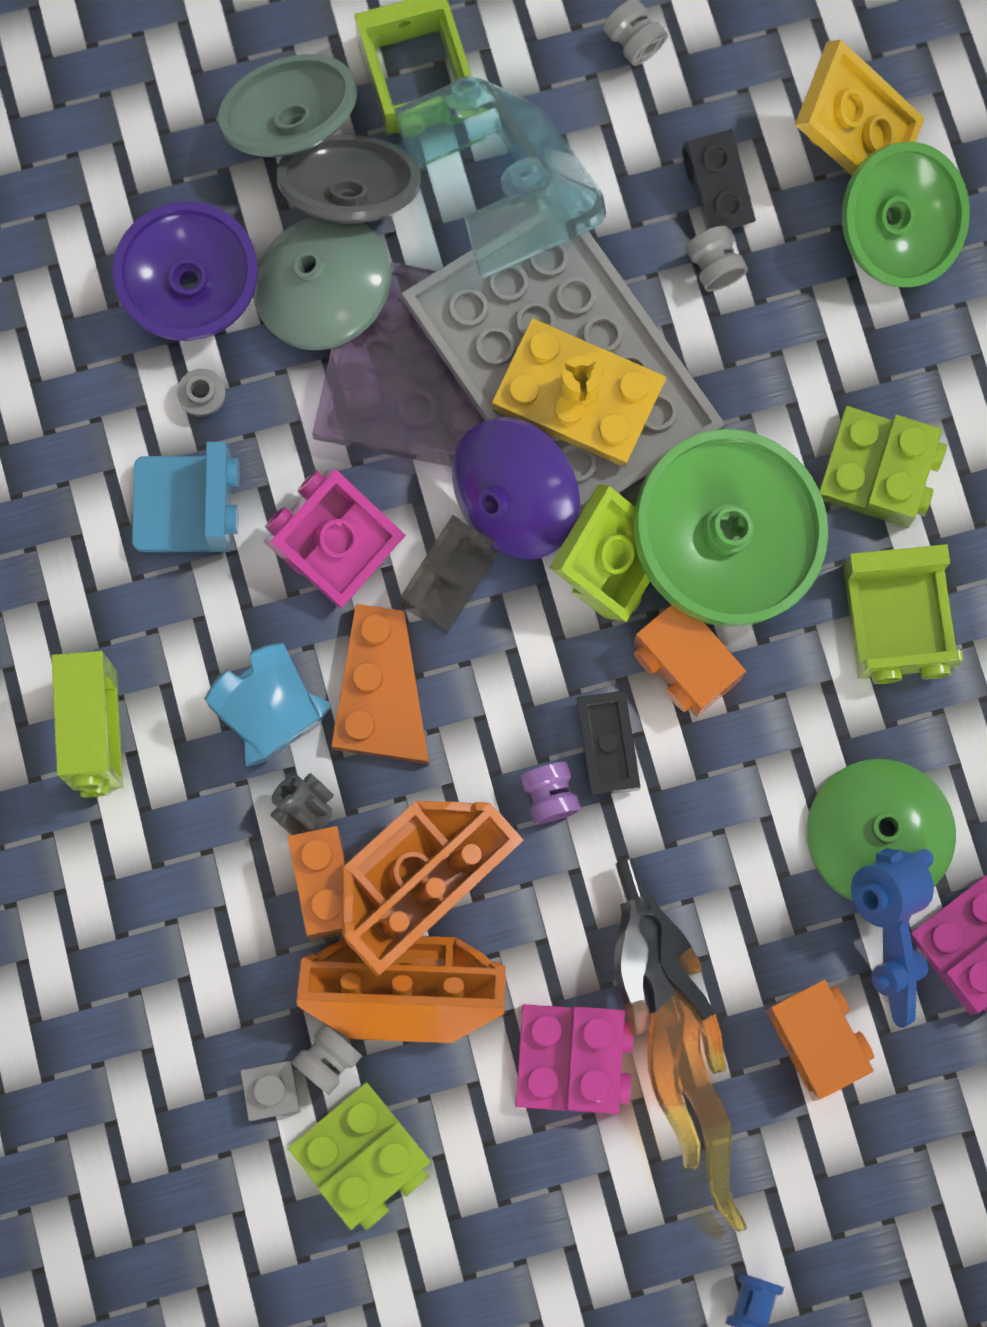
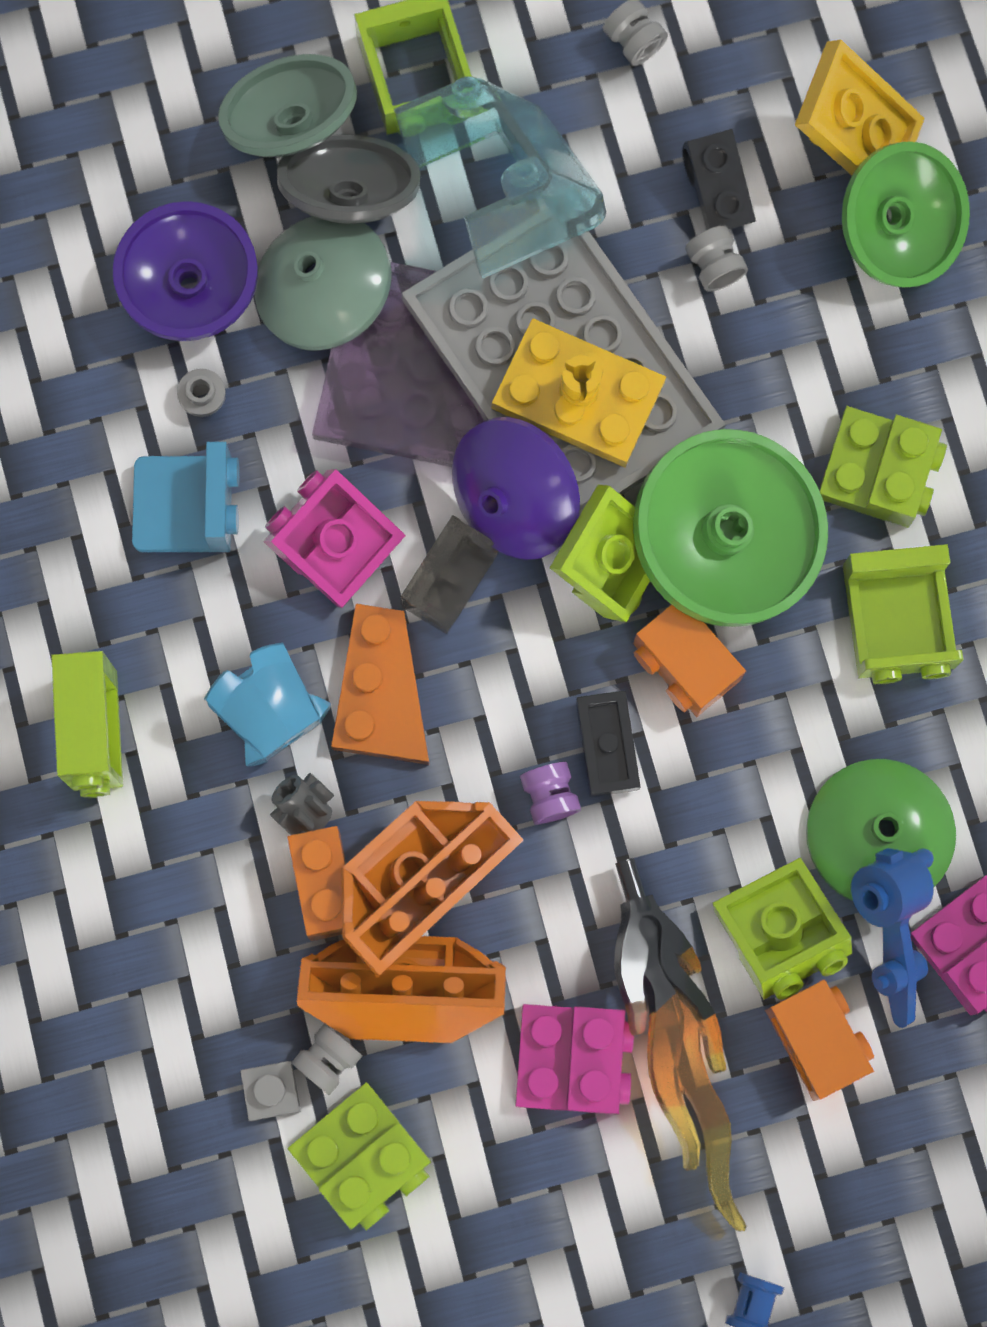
(784, 930): none -> lime plate

